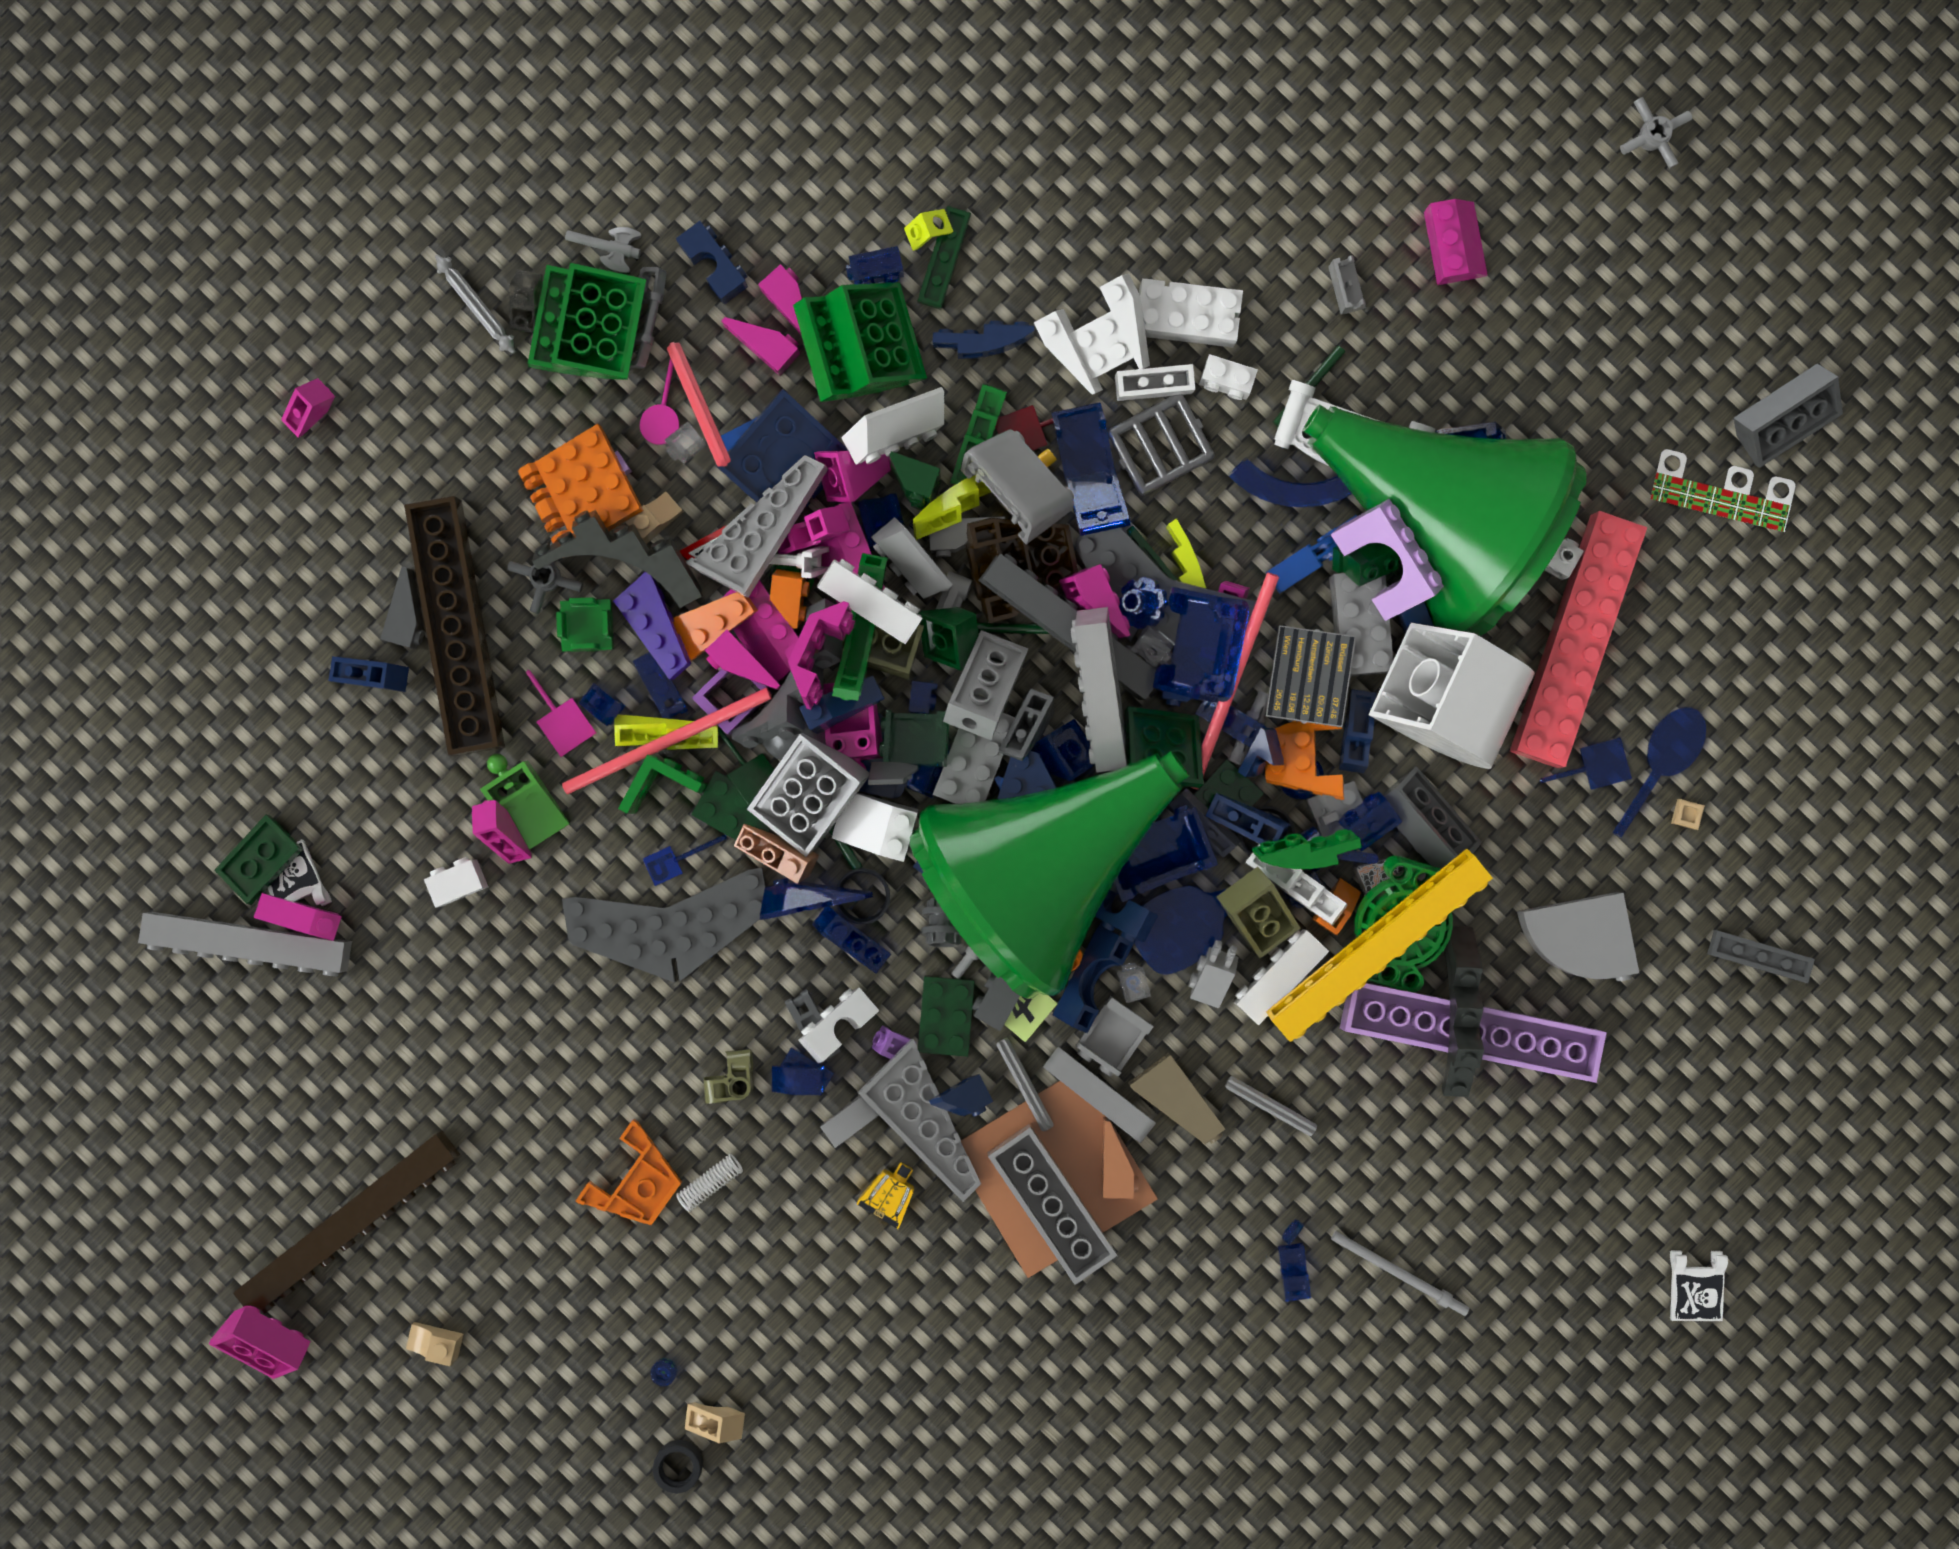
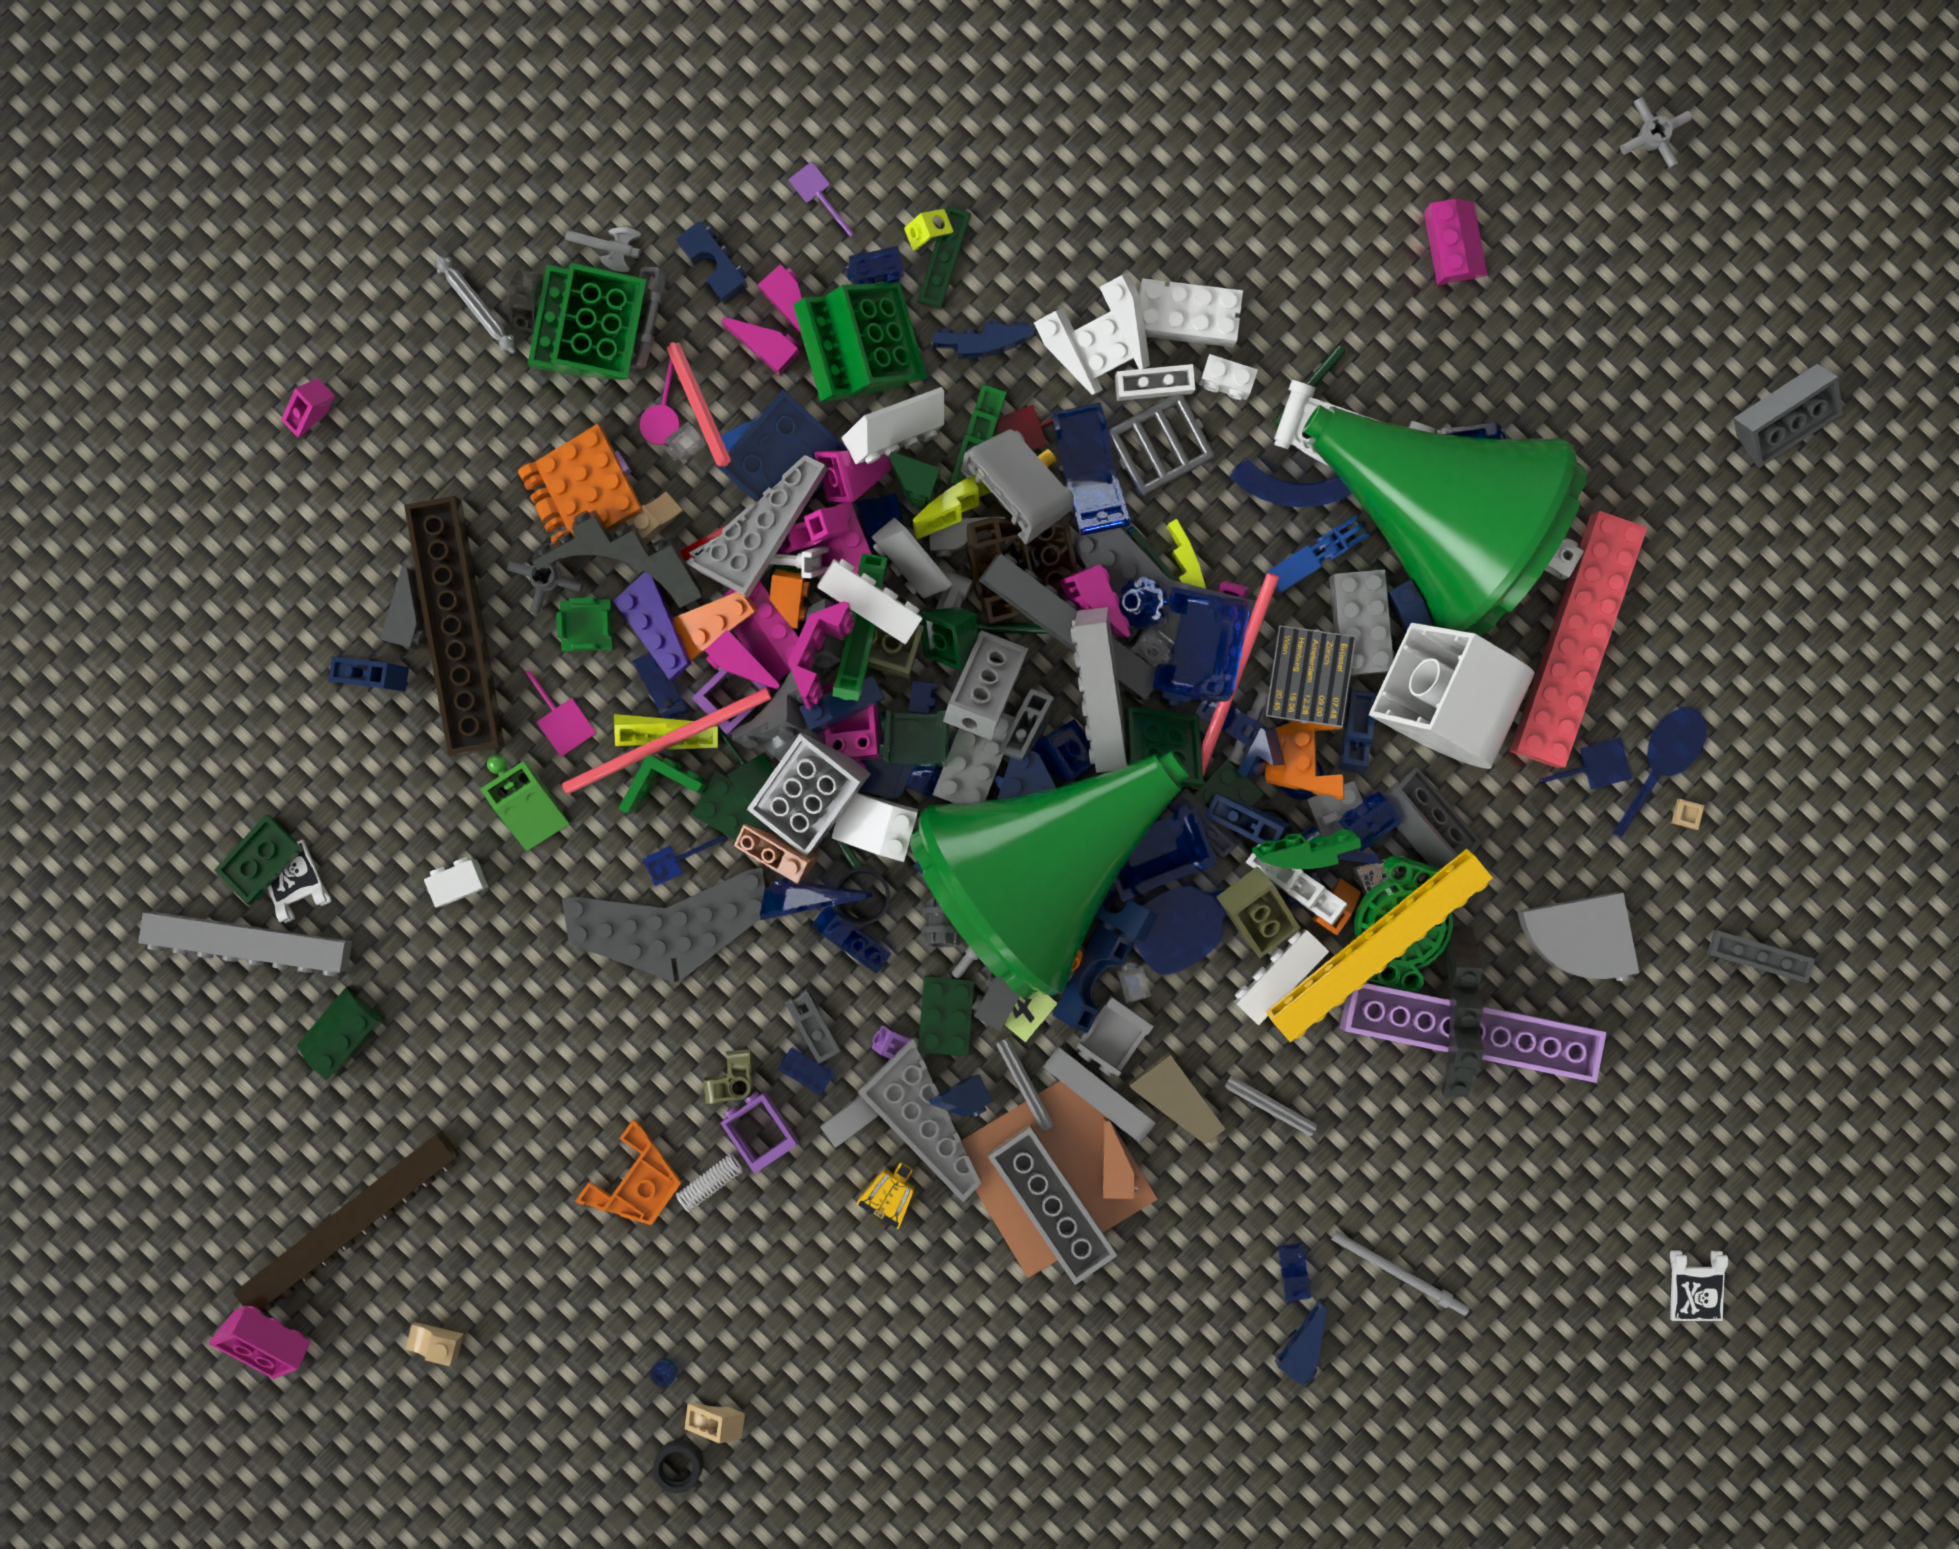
(297, 916): dark pink slope -> none
(339, 1034): none -> dark green slope
(498, 831): dark pink slope -> none
(601, 704): clear blue slope -> none
(772, 1154): none -> medium lavender window
(797, 1080): clear blue slope -> none
(809, 184): none -> medium lavender piece
(820, 1037): white arch -> none
(891, 773): dark grey slope -> none
(1214, 975): light grey hinge -> none
(1292, 1231): clear blue tile -> none
(1303, 1350): none -> dark blue slope
(1346, 285): light grey hinge -> none
(1366, 562): dark green hips -> none
(1385, 526): lavender arch -> none
(1726, 502): piece -> none

